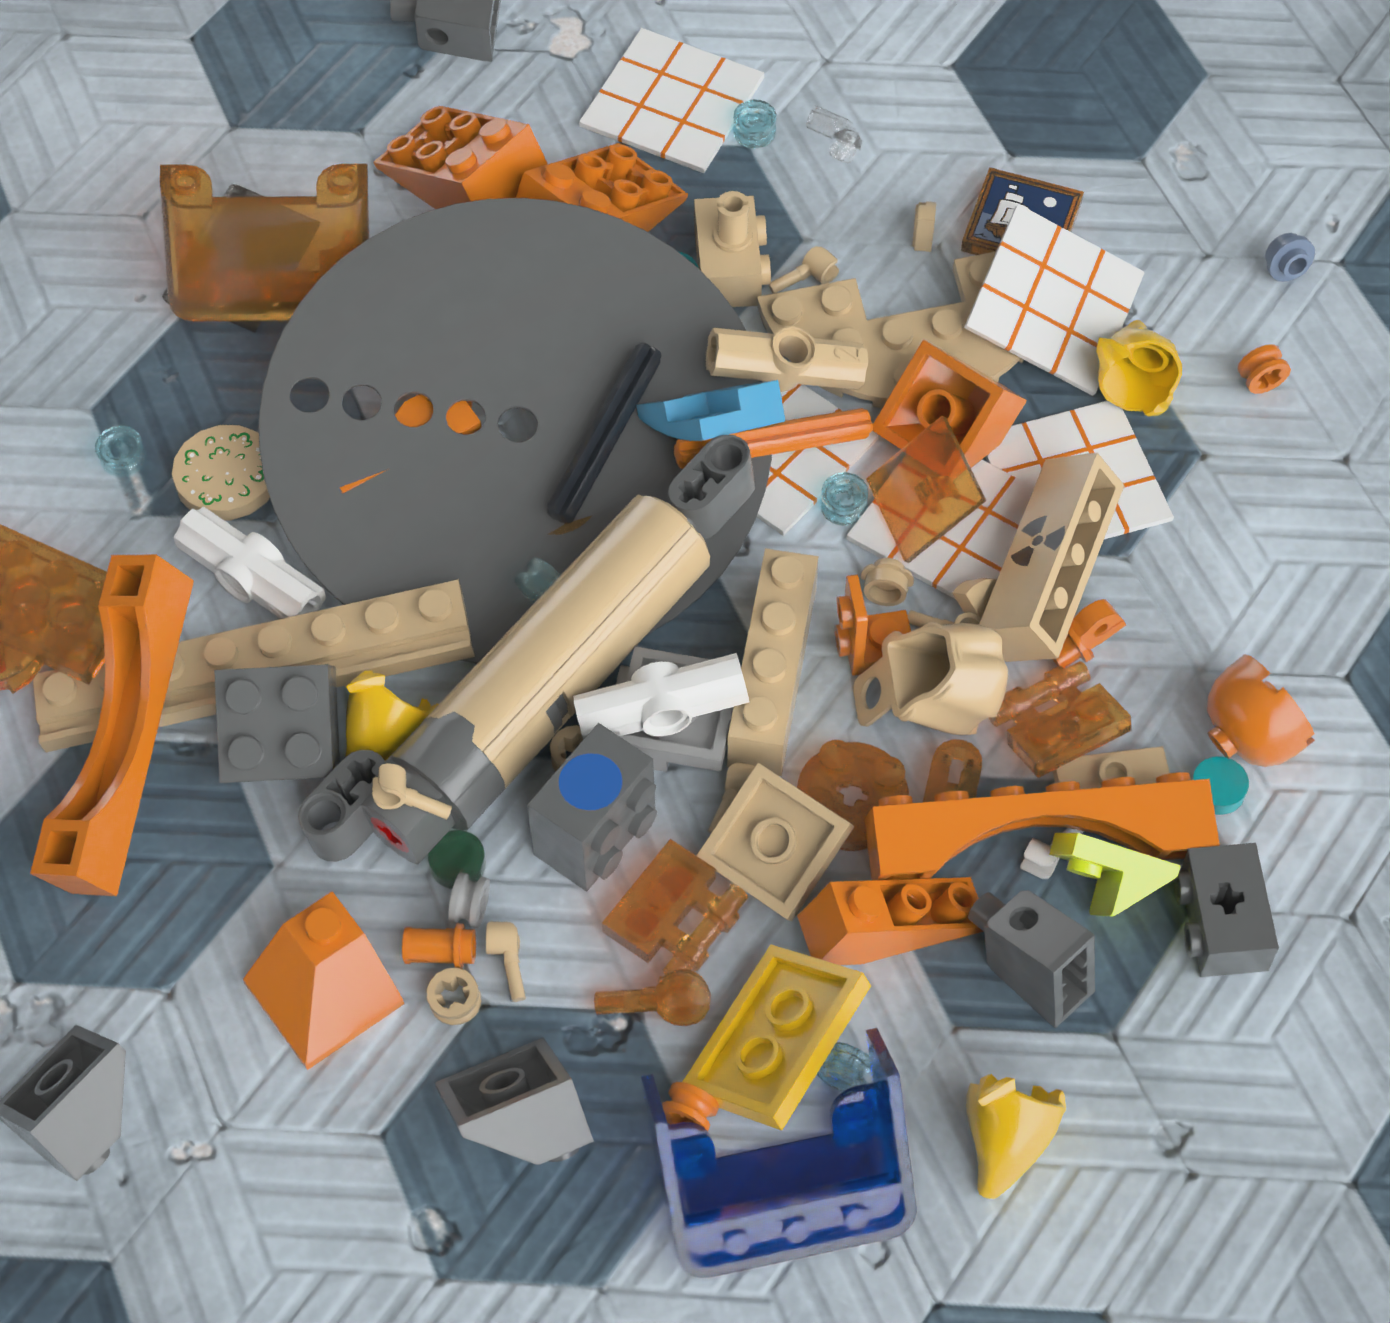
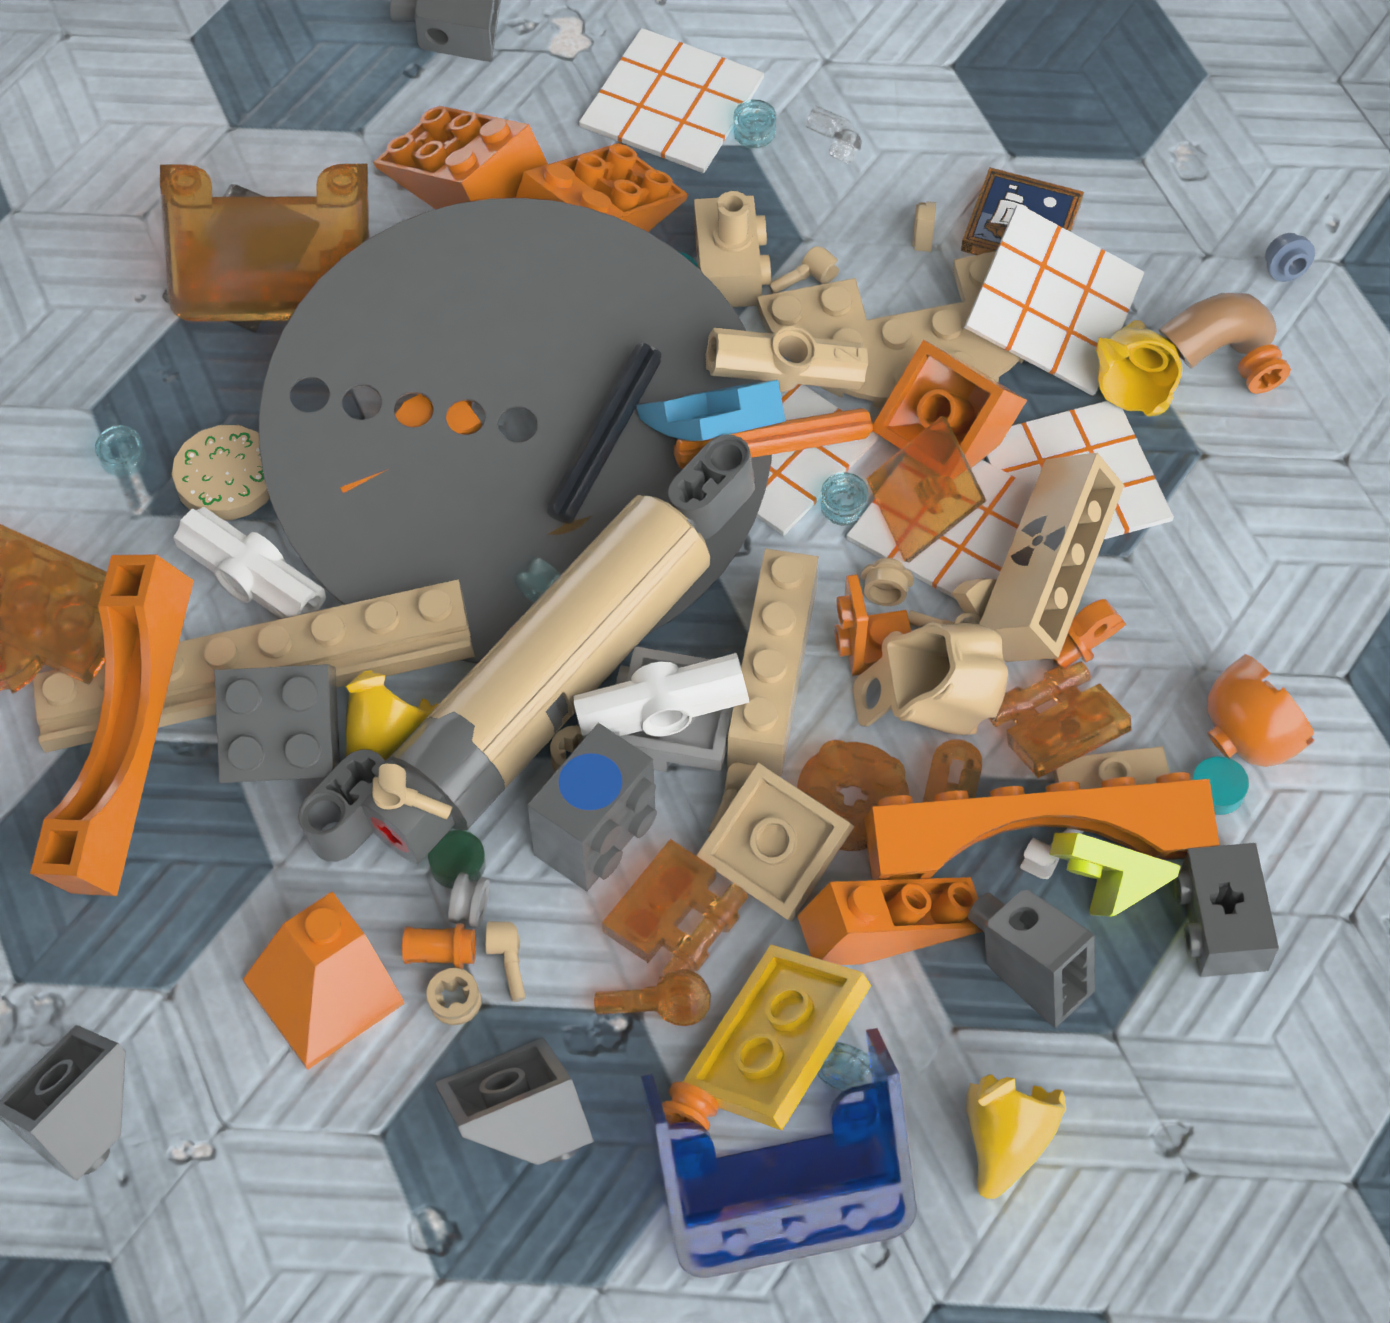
(1220, 321): none -> medium nougat cylinder

